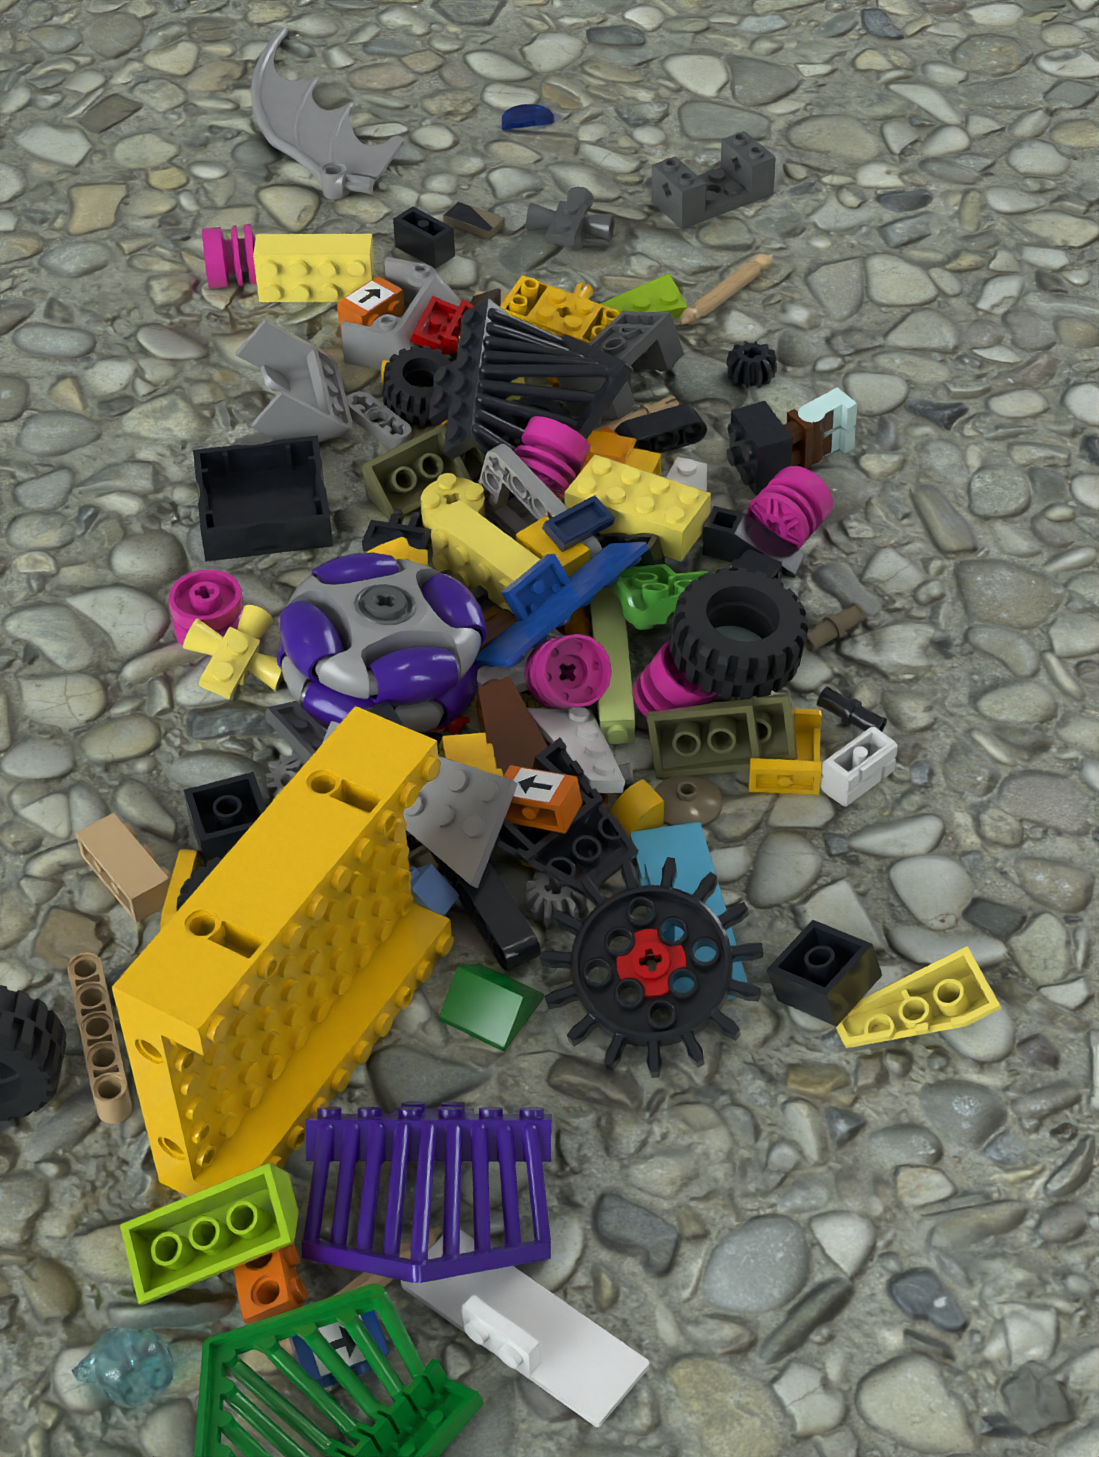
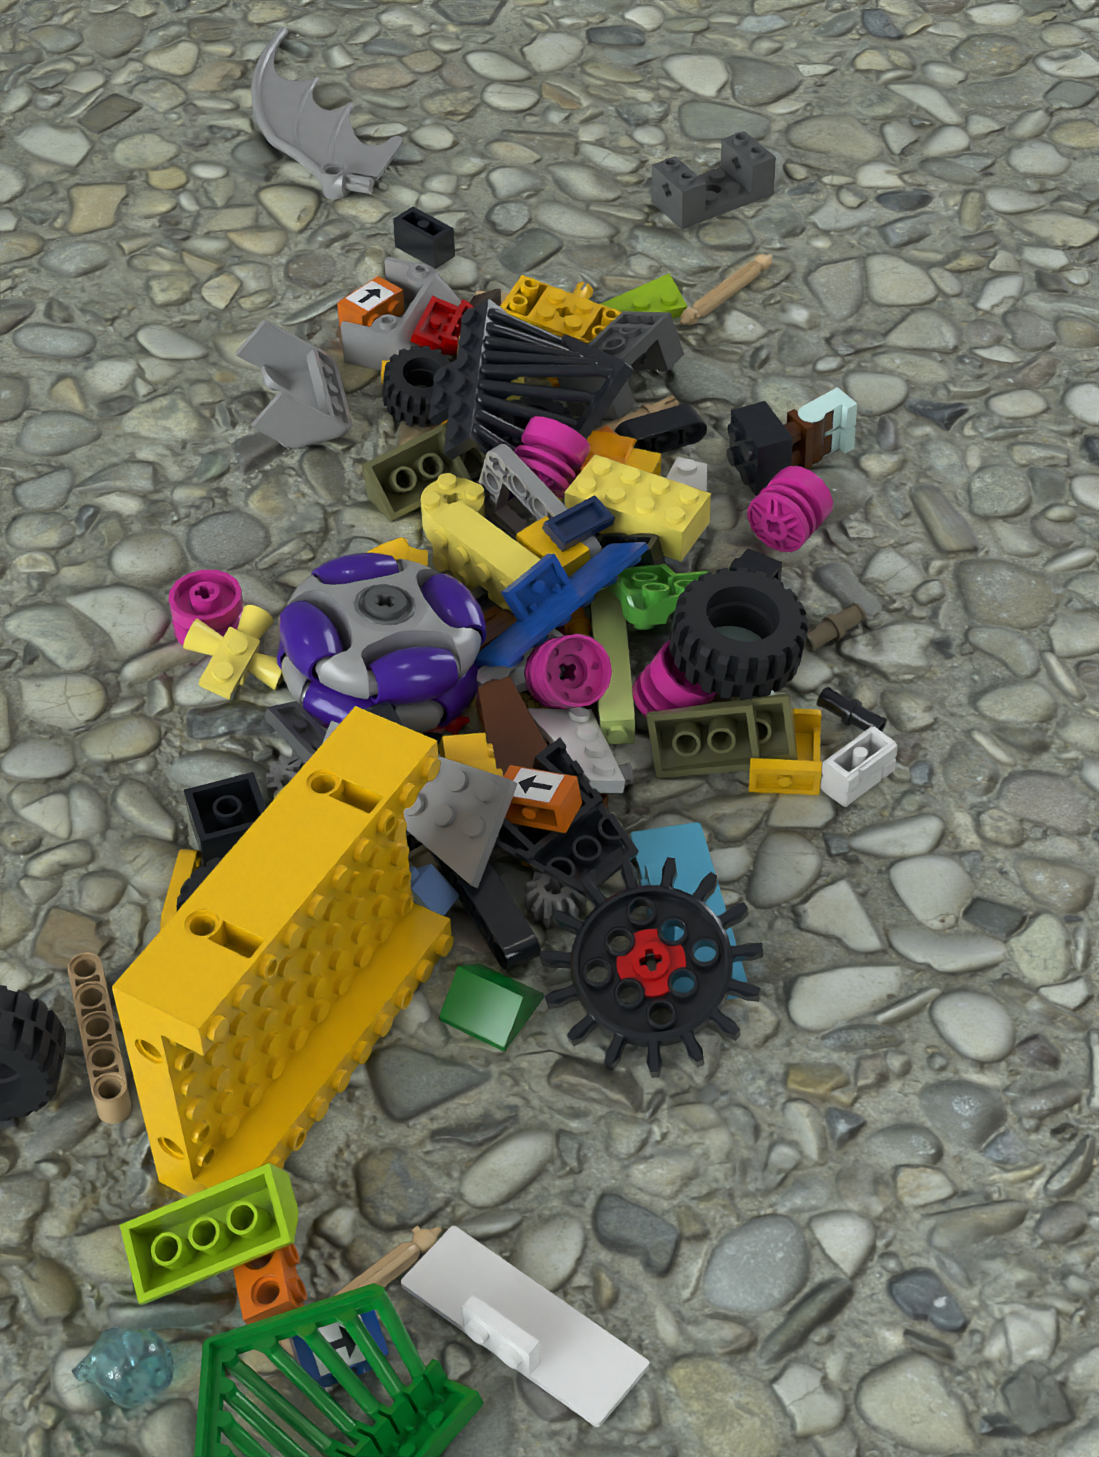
(125, 866): tan brick -> none
(228, 256): dark pink wheel -> none
(262, 498): black tile -> none
(312, 266): light yellow brick -> none
(376, 410): light grey beam -> none
(382, 532): black hinge -> none
(427, 1136): dark purple plate -> none
(474, 220): tile -> none
(526, 116): clear blue tile -> none
(571, 221): dark grey brick -> none
(639, 808): yellow brick -> none
(689, 800): dark tan dish -> none
(731, 533): black slope -> none
(751, 364): black gear -> none
(824, 972): black brick -> none
(927, 1001): light yellow wedge -> none

